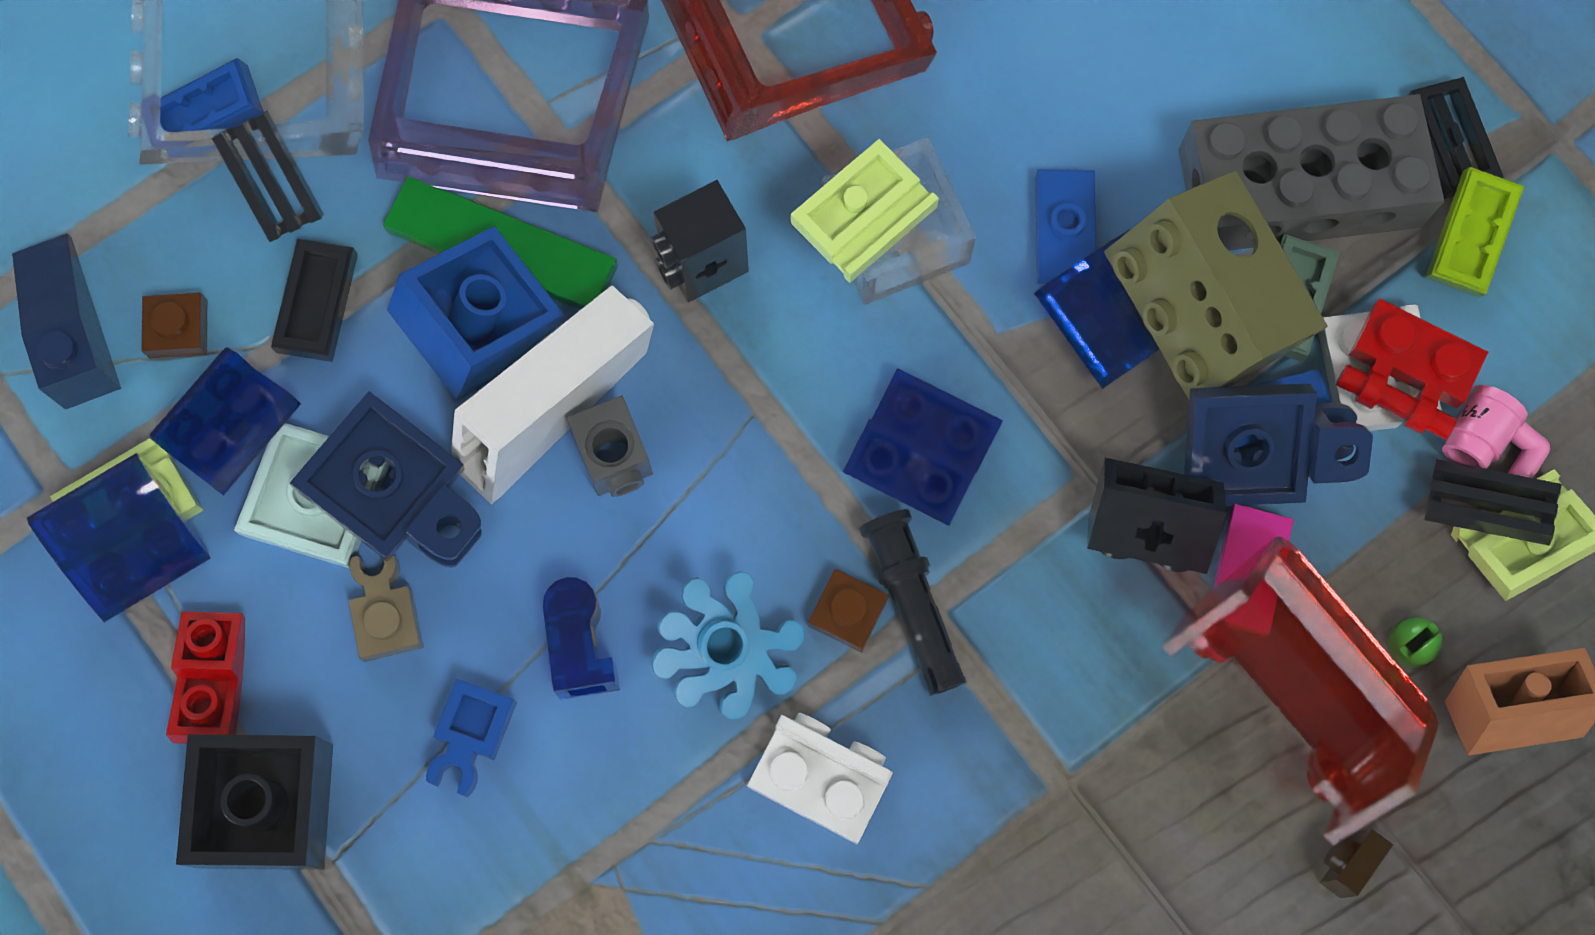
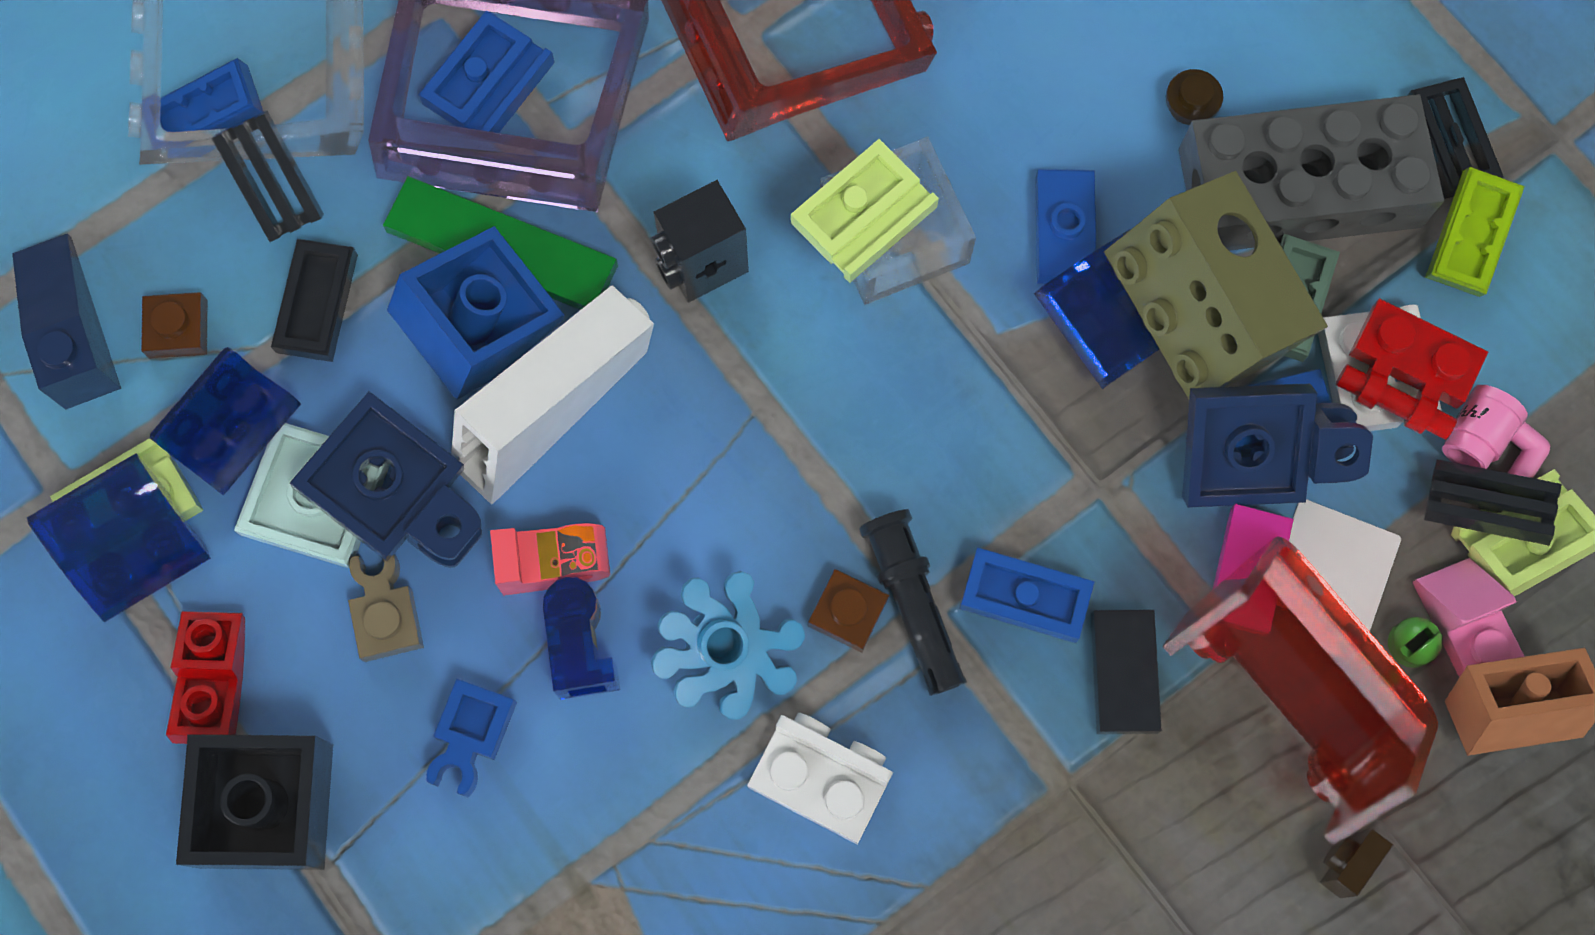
(487, 76): none -> blue plate
(540, 557): none -> coral leg
(604, 424): dark grey brick -> none
(923, 447): clear blue slope -> none
(1027, 595): none -> blue plate
(1125, 672): none -> black tile
(1156, 516): black brick -> none
(1194, 96): none -> dark brown plate
(1347, 554): none -> white sticker
(1469, 614): none -> bright pink slope

